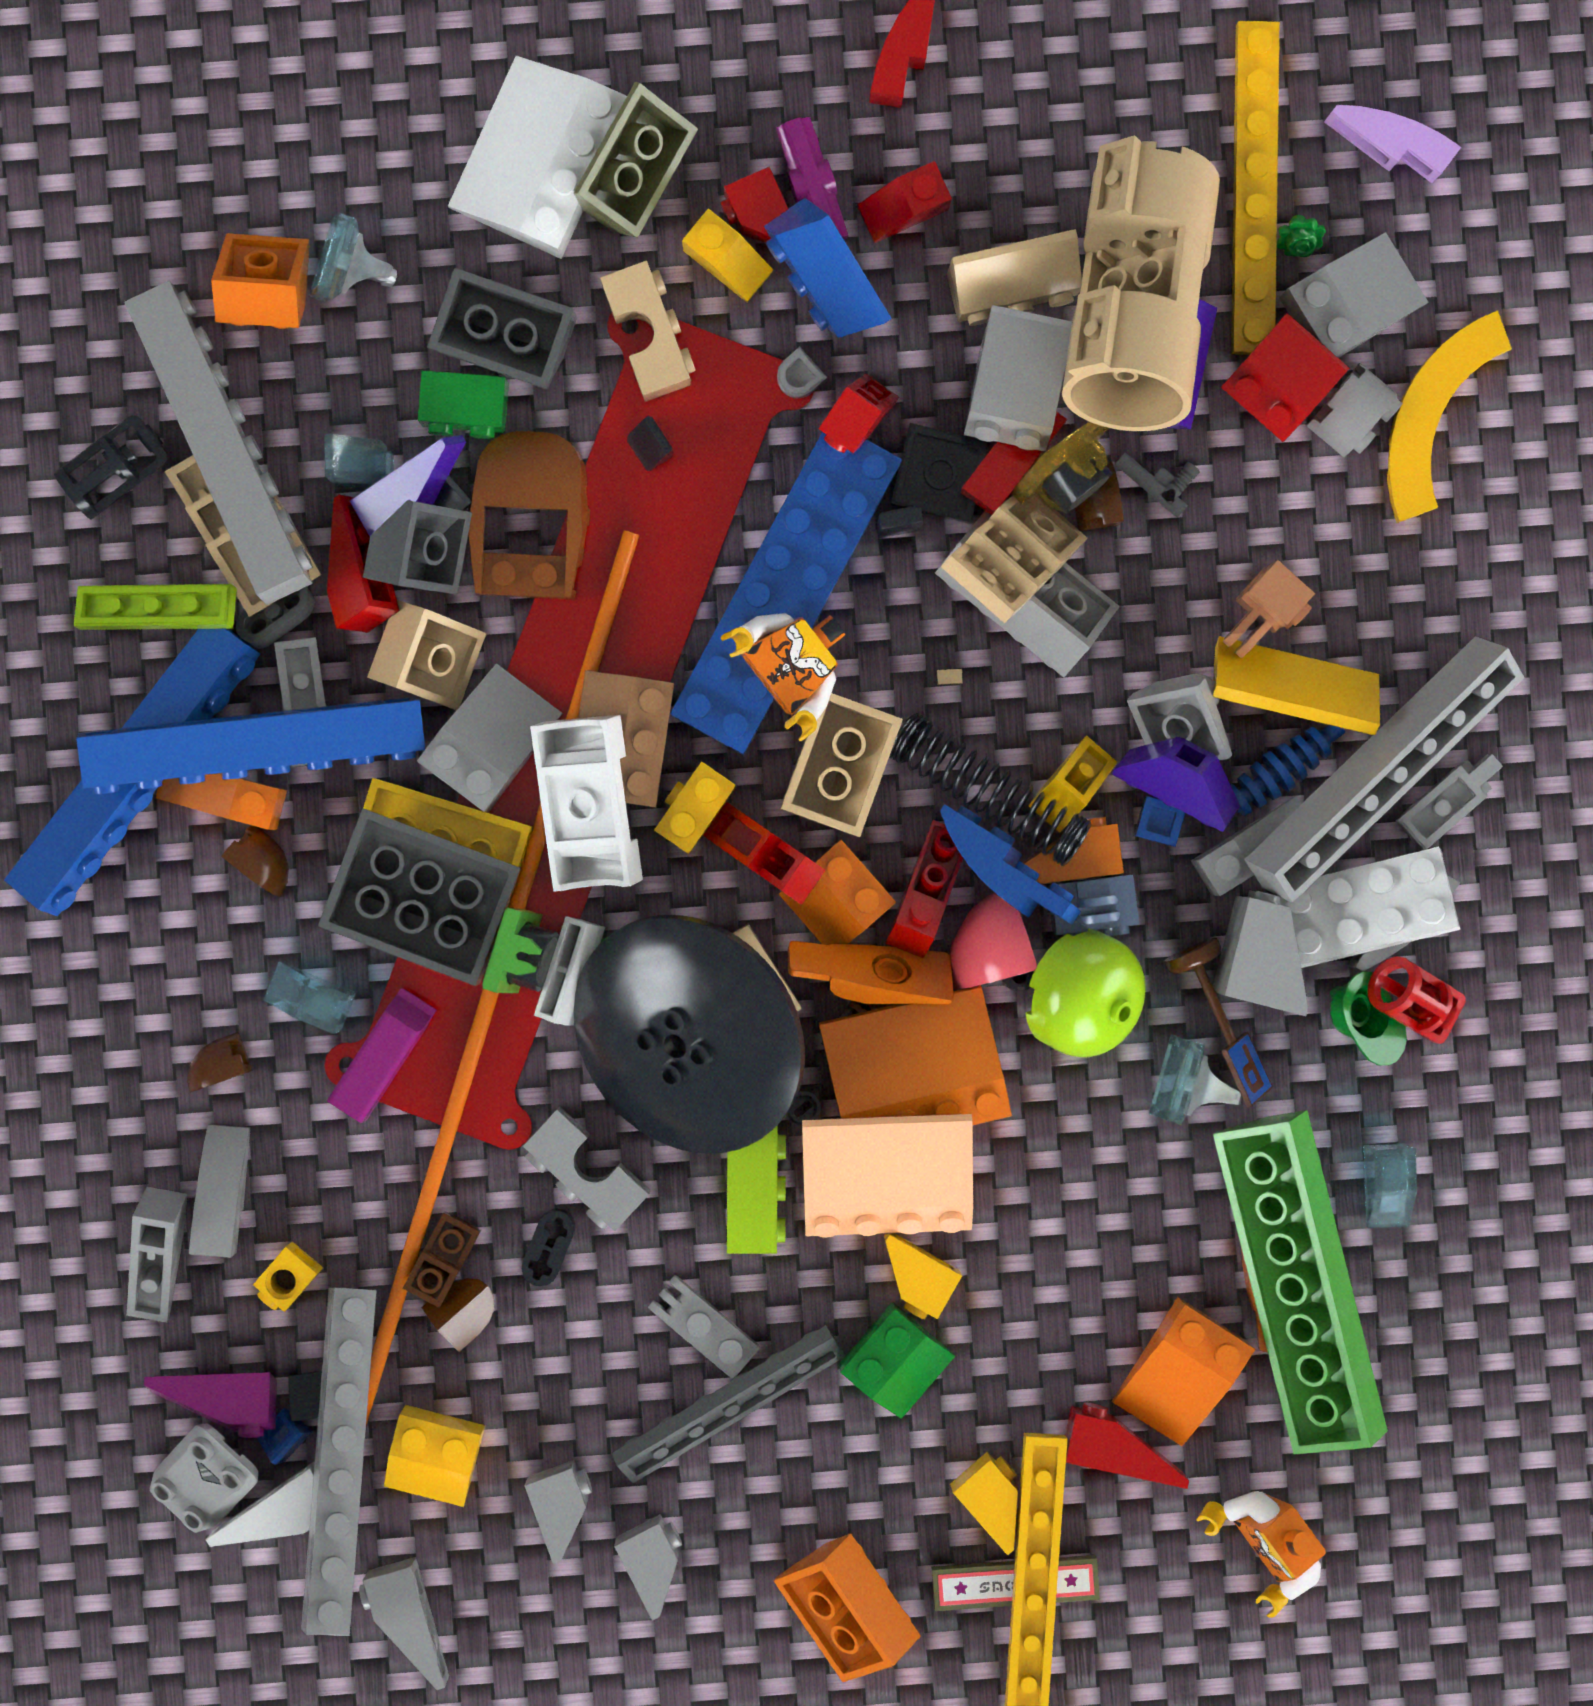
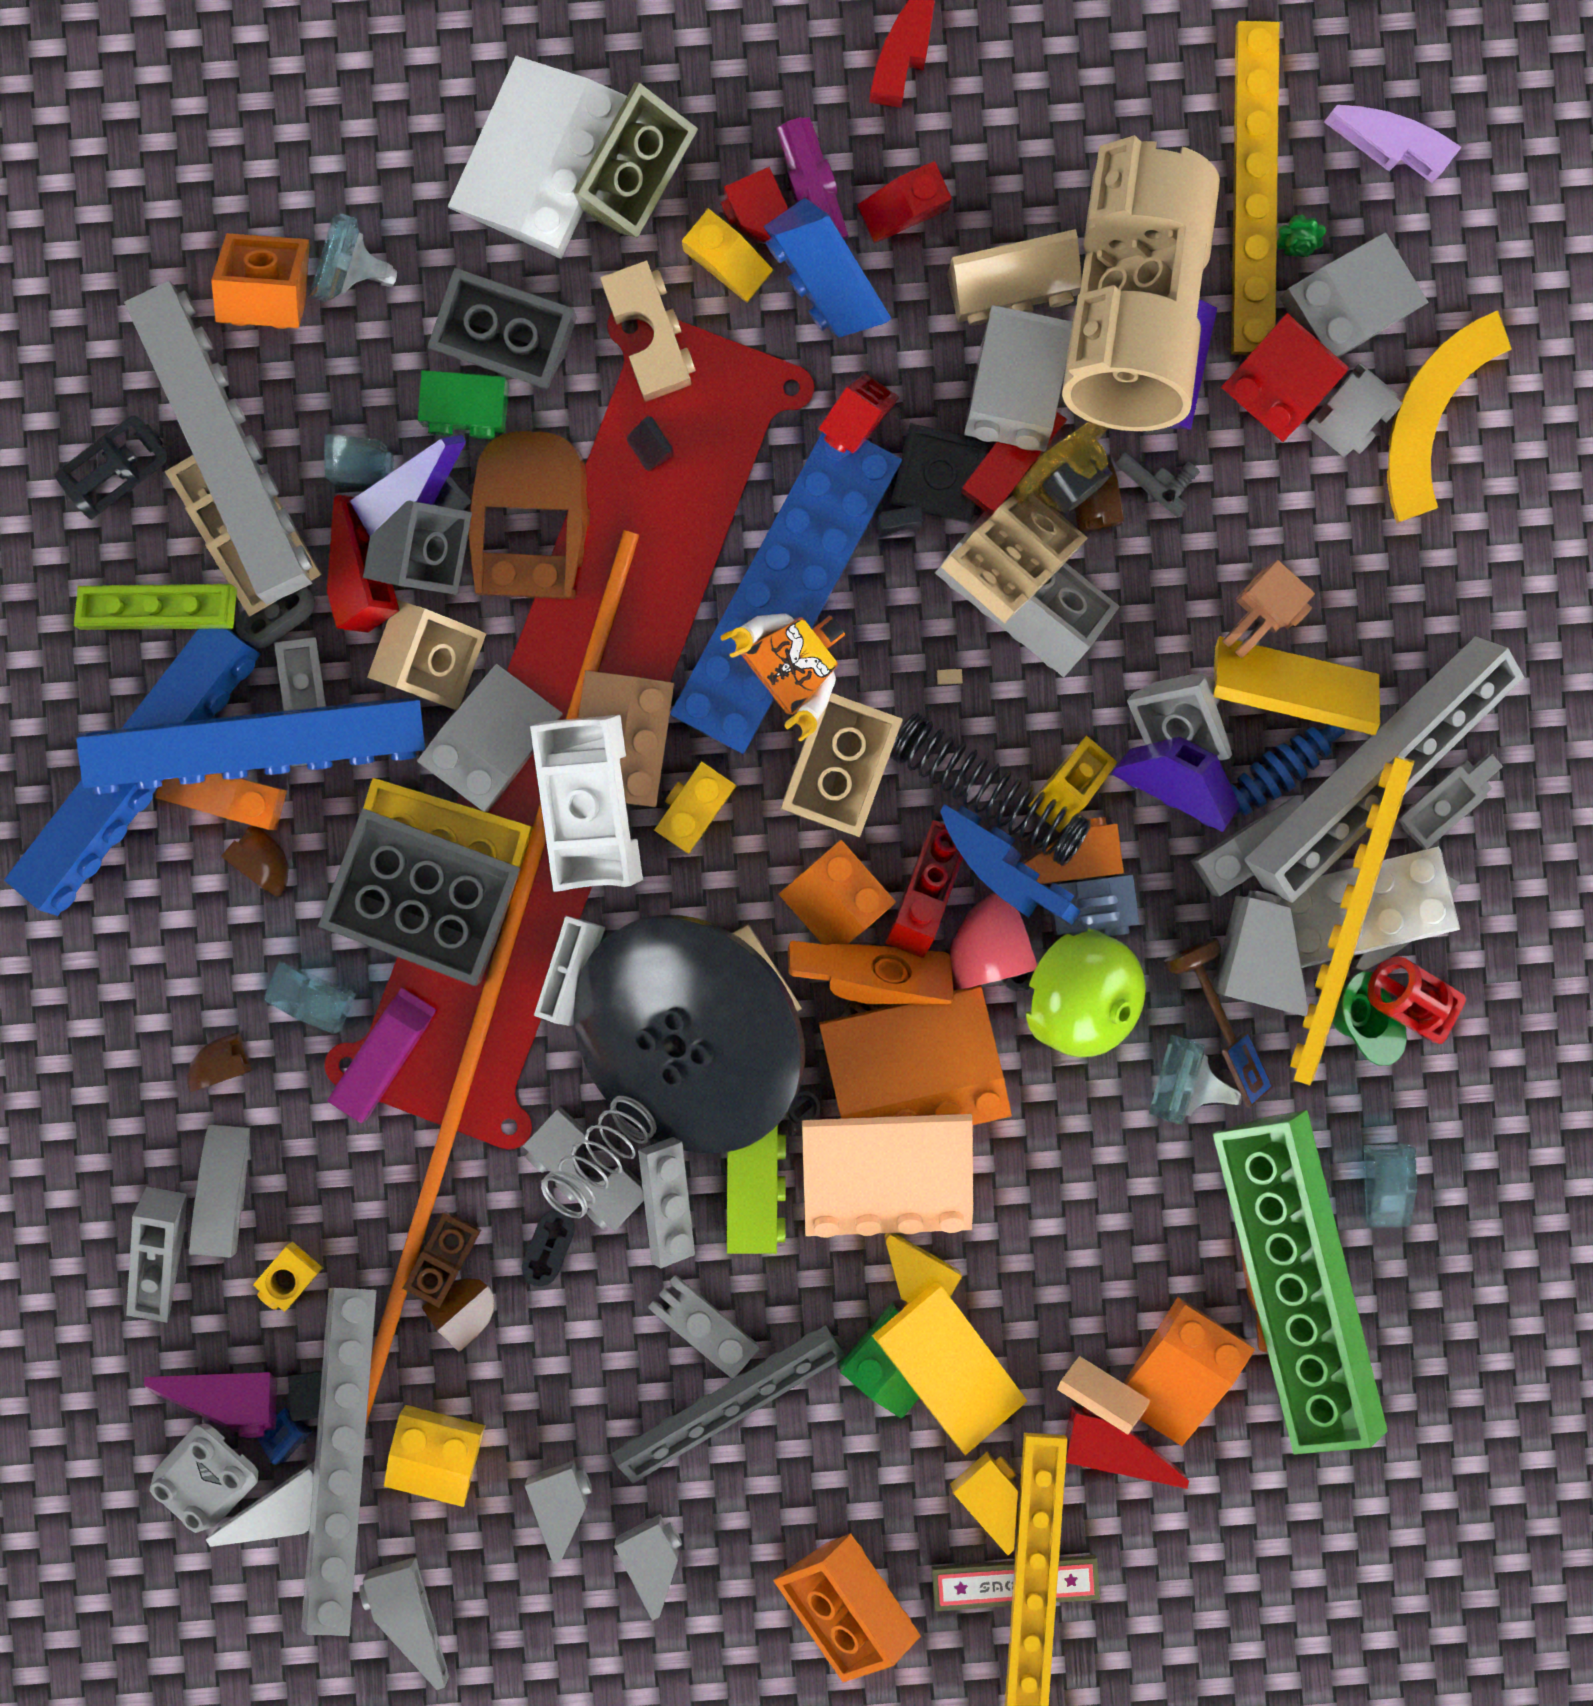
(520, 953): bright green piece -> none
(626, 1129): none -> light grey piece
(666, 1202): none -> light grey plate
(764, 853): red slope -> none
(799, 375): light grey tile -> none
(950, 1367): none -> yellow tile
(1103, 1395): none -> light nougat tile
(1159, 822): blue plate -> none
(1279, 1540): torso -> none
(1356, 902): none -> yellow plate

